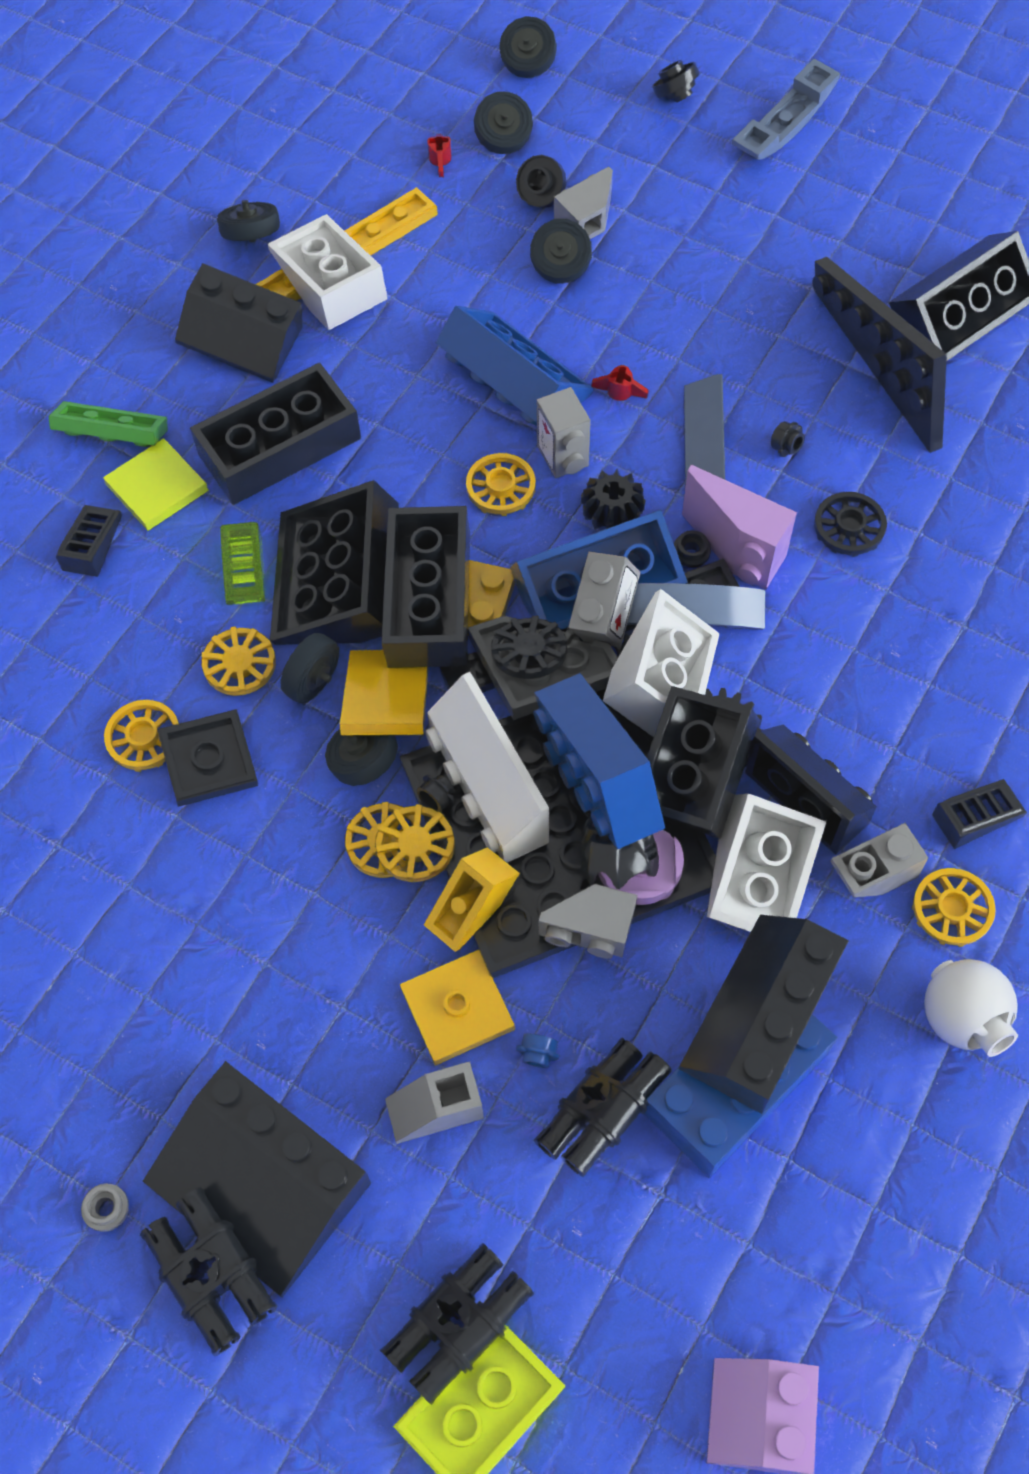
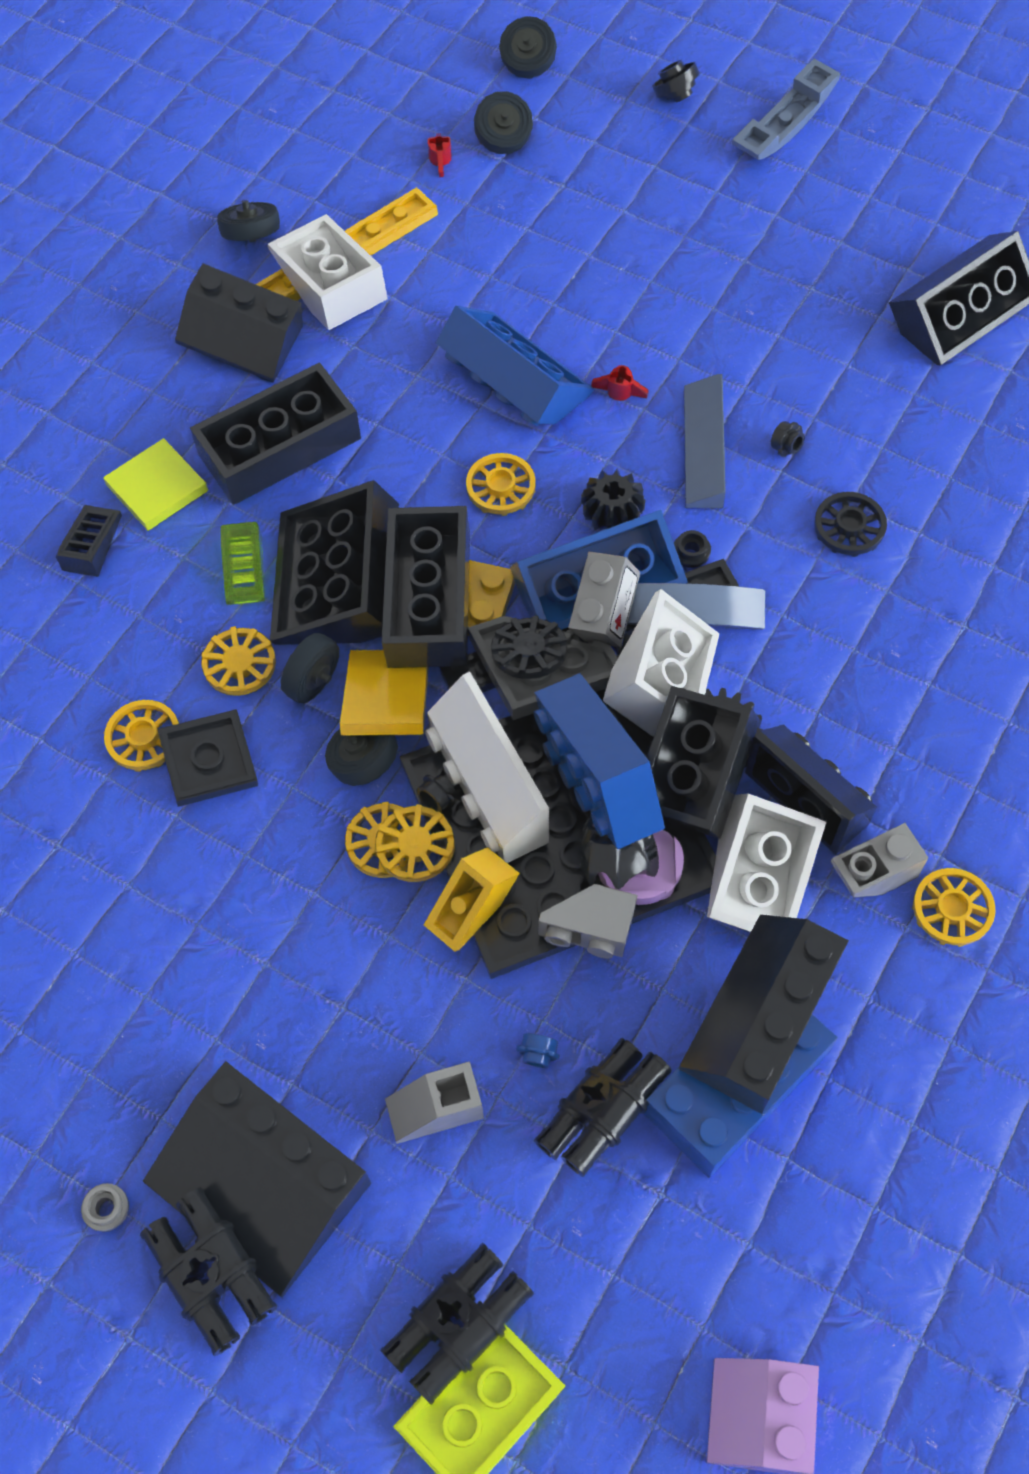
(108, 423): bright green plate -> none
(457, 1007): yellow plate -> none
(540, 180): black plate -> none
(561, 251): black wheel -> none
(563, 432): light grey brick -> none
(587, 202): light grey slope -> none
(739, 525): lavender slope -> none
(896, 352): black wing -> none
(953, 827): black slope -> none
(972, 1006): white brick -> none

